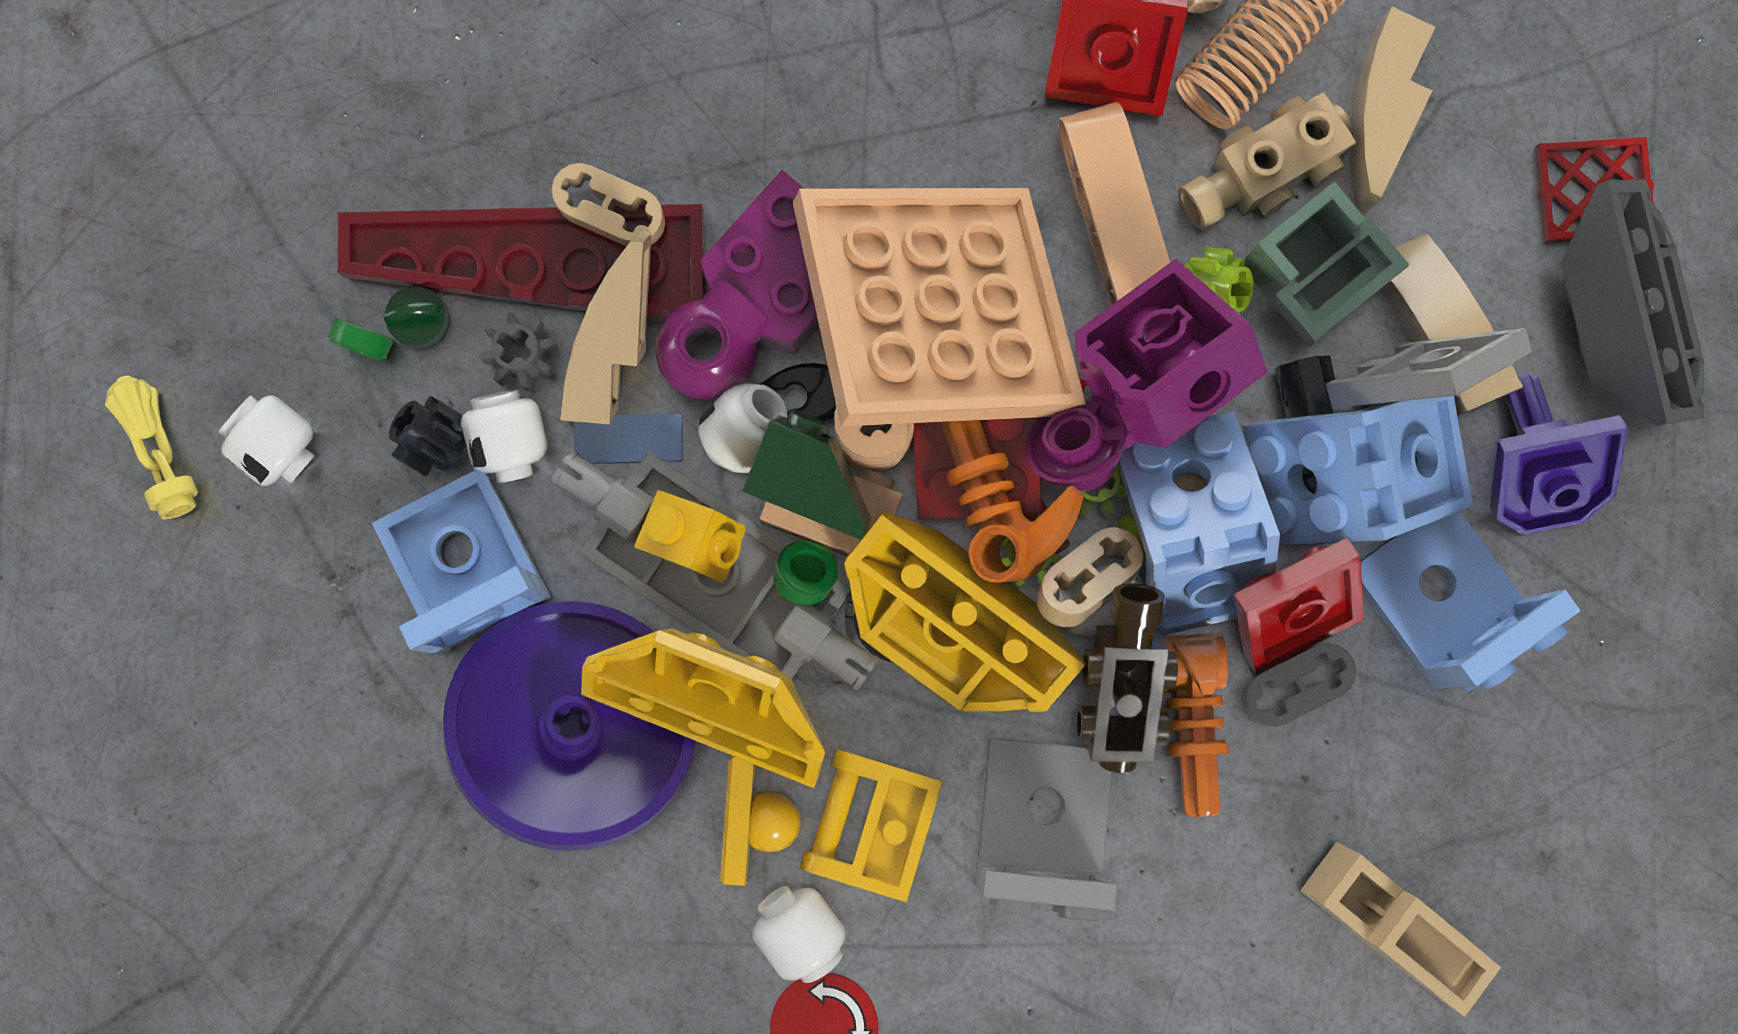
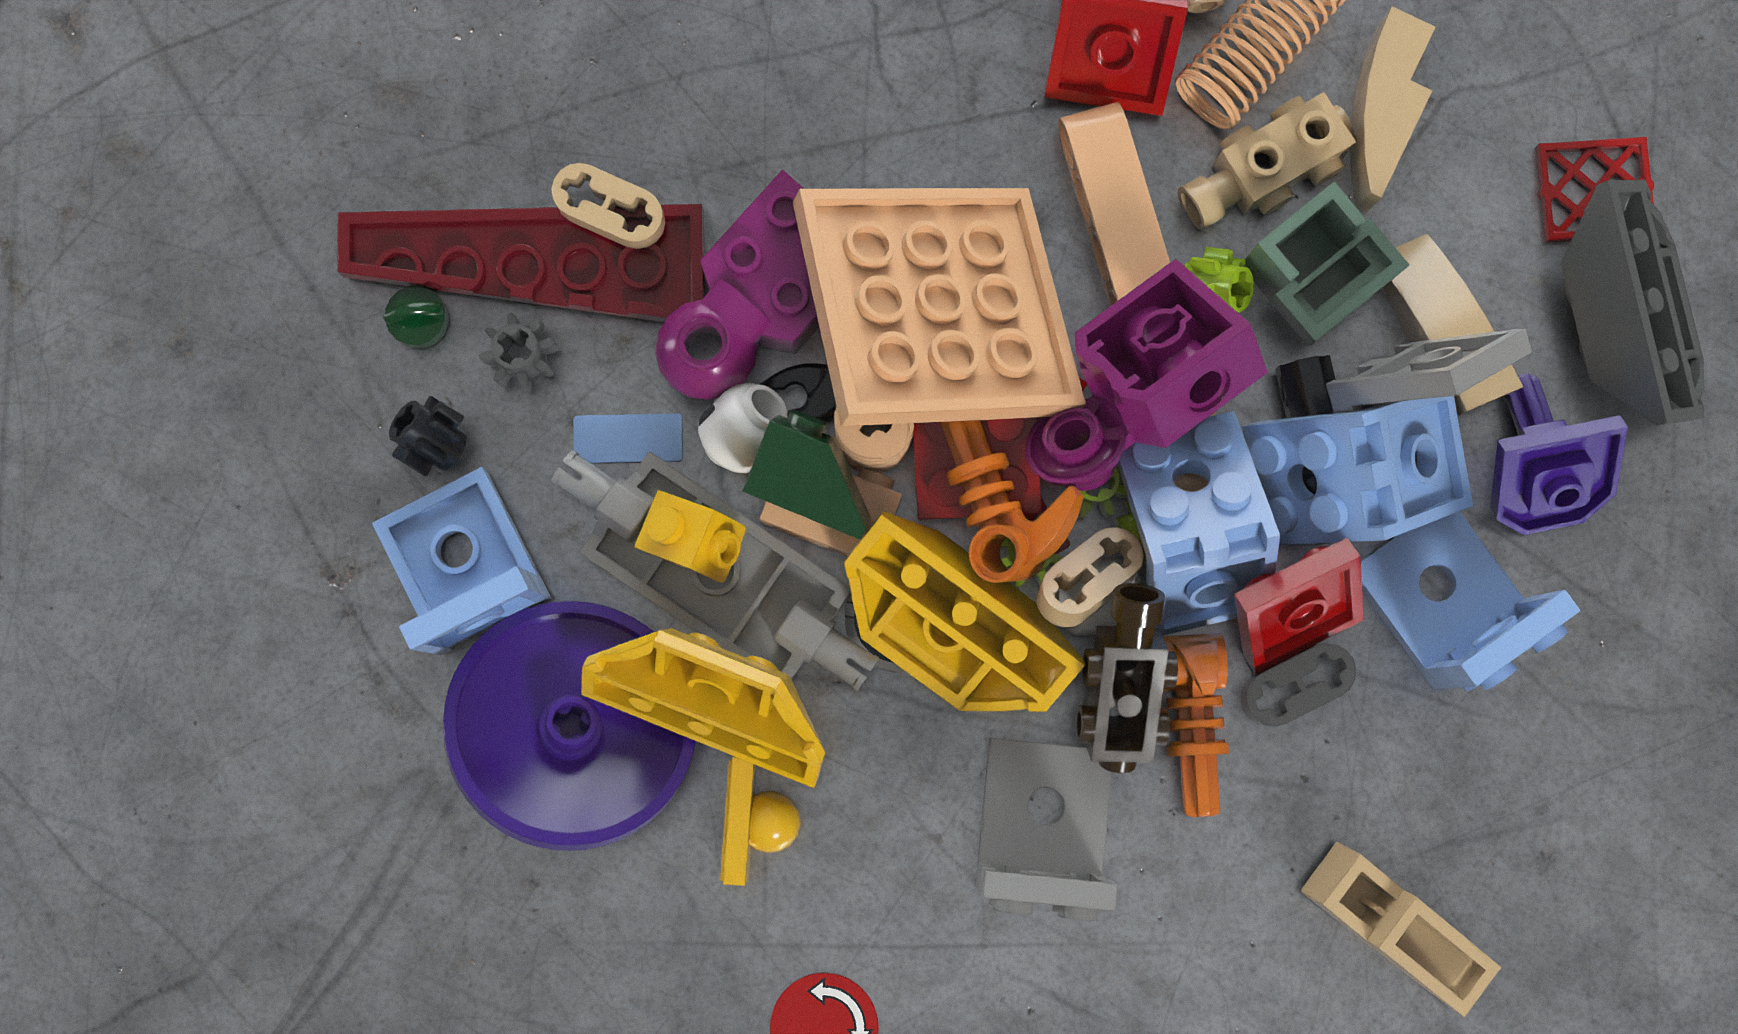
(137, 410): light yellow piece -> none
(267, 440): white head -> none
(360, 339): green tile -> none
(504, 435): white head -> none
(609, 337): tan slope -> none
(799, 934): white head -> none
(805, 572): green tile -> none
(892, 829): yellow plate -> none

